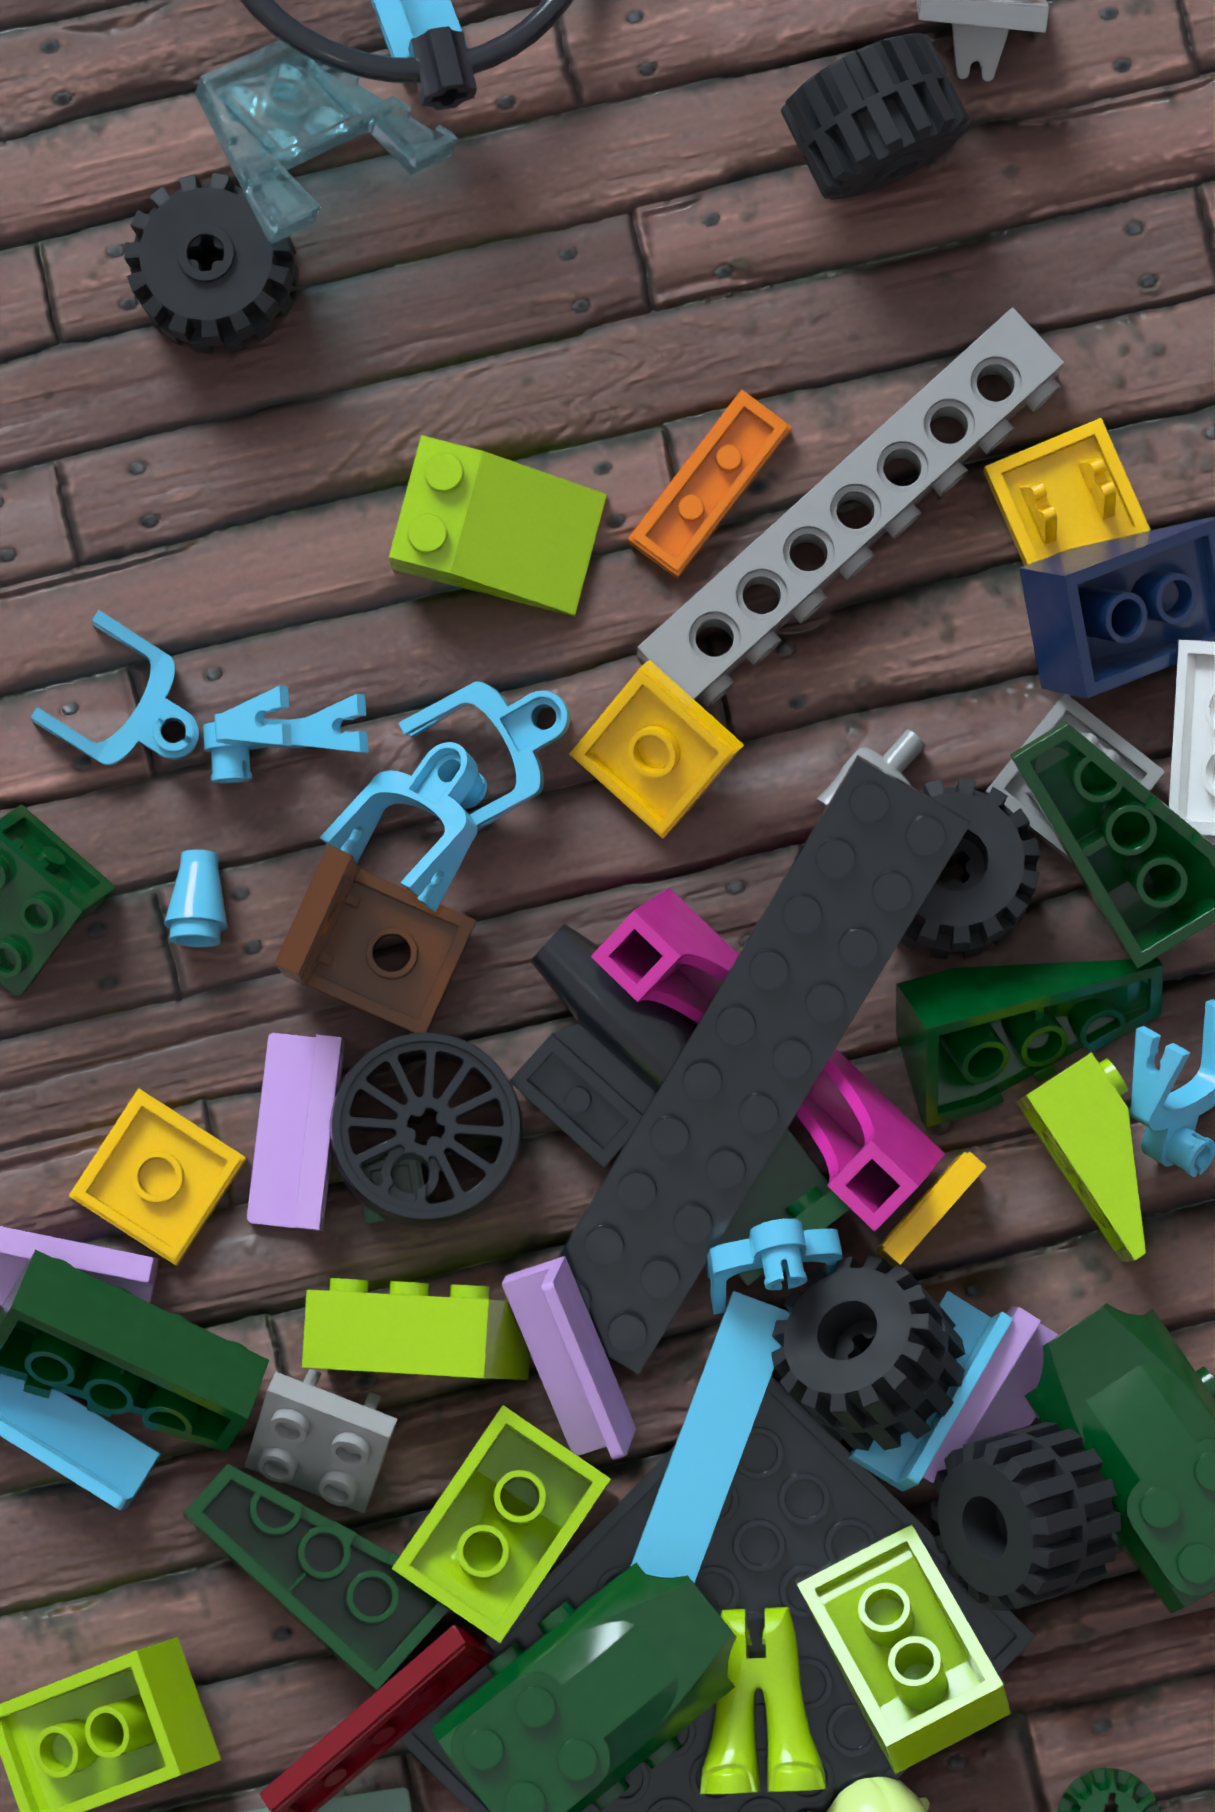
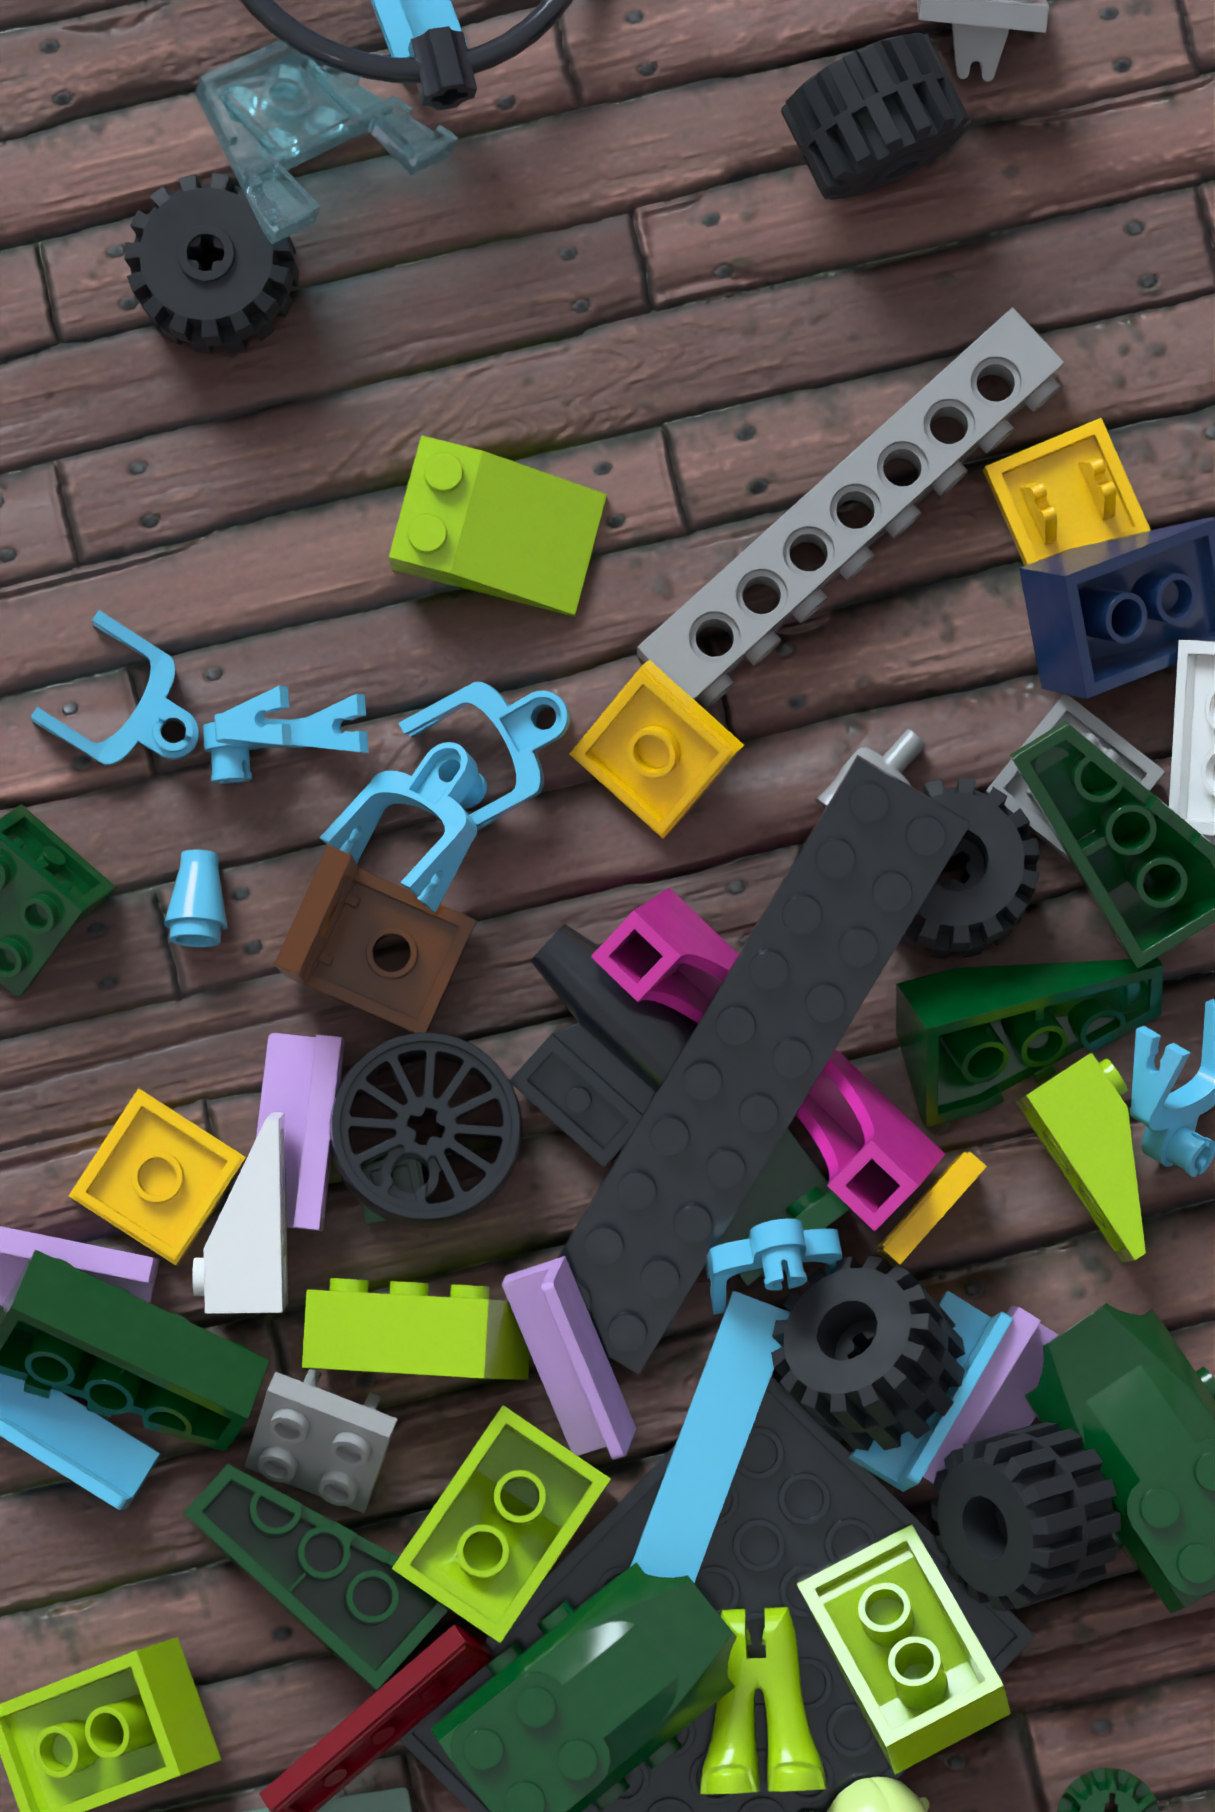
(247, 1248): none -> white slope
(709, 484): orange tile -> none

